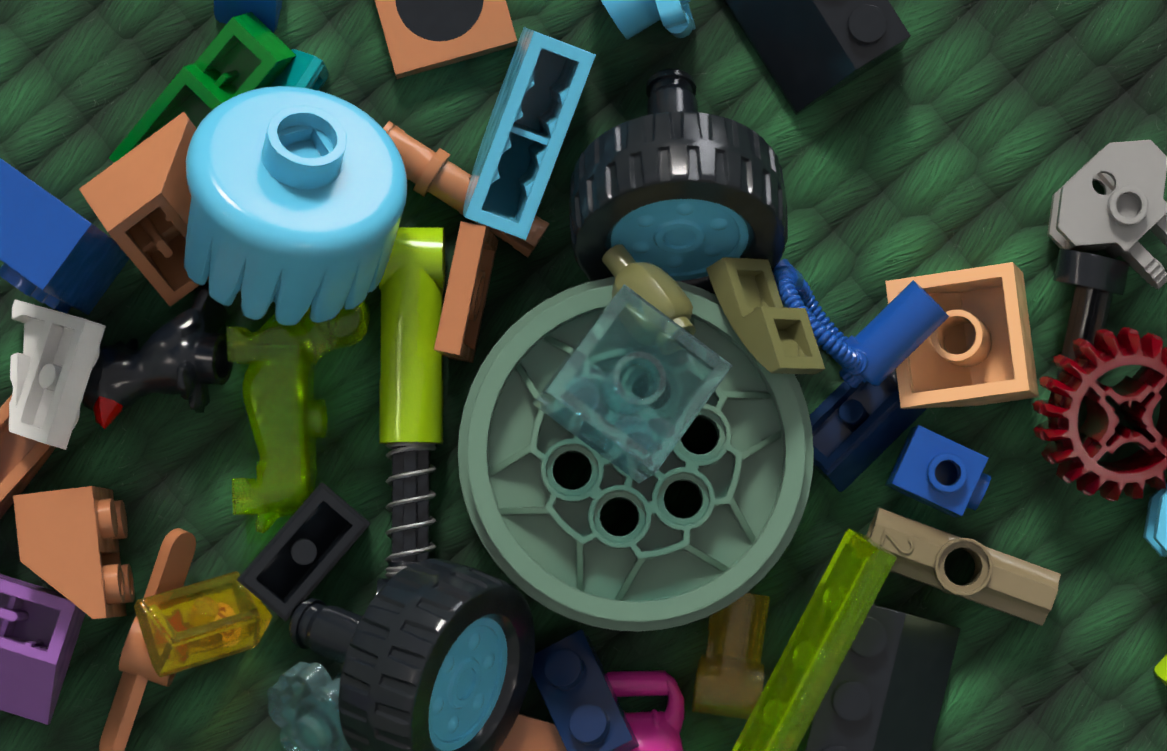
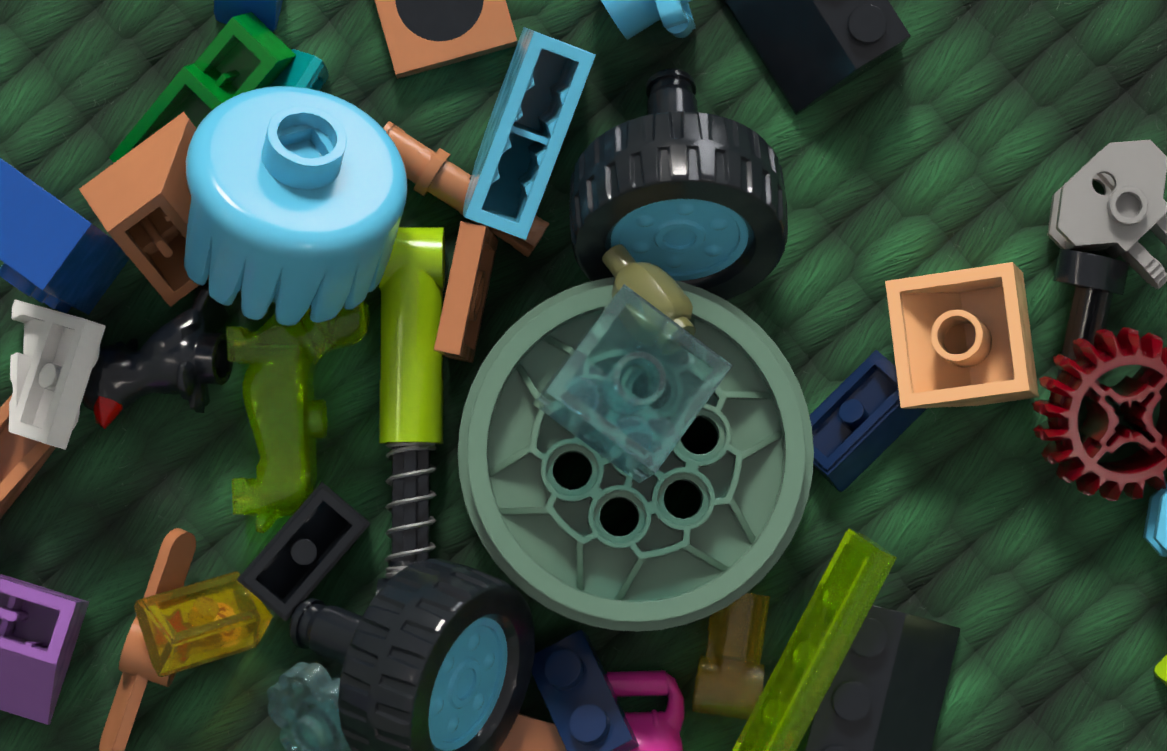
(74, 546): nougat slope -> none
(772, 333): olive slope -> none
(877, 347): blue piece -> none
(939, 472): blue brick -> none
(998, 578): dark tan piece -> none

